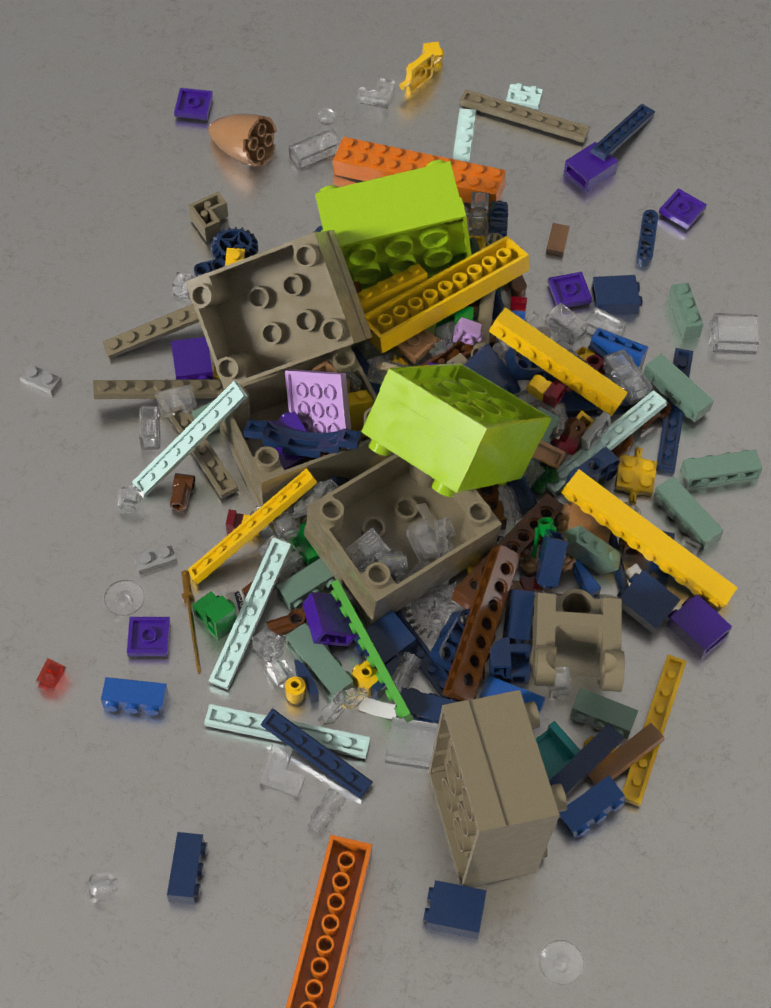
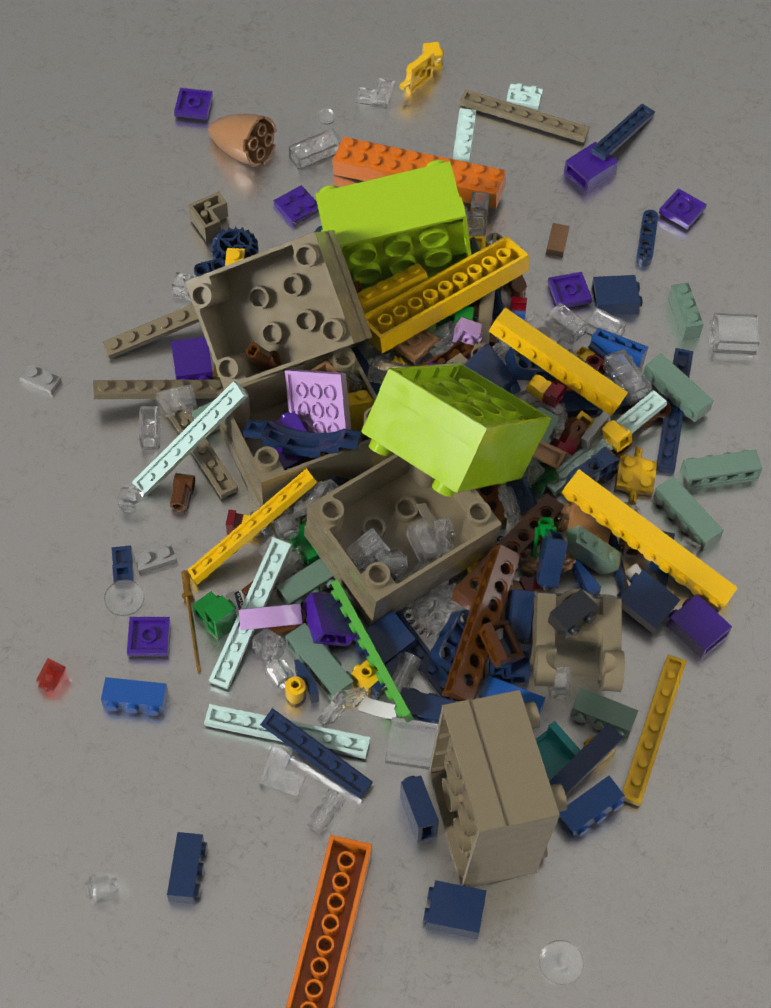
(122, 563): none -> dark blue slope
(264, 359): none -> reddish brown piece
(270, 616): none -> lavender slope
(296, 205): none -> dark purple plate
(419, 808): none -> dark blue brick
(494, 646): none -> reddish brown tile
(498, 218): dark blue gear -> none
(573, 614): none -> black brick
(616, 435): none -> yellow brick
(627, 754): medium nougat tile -> none

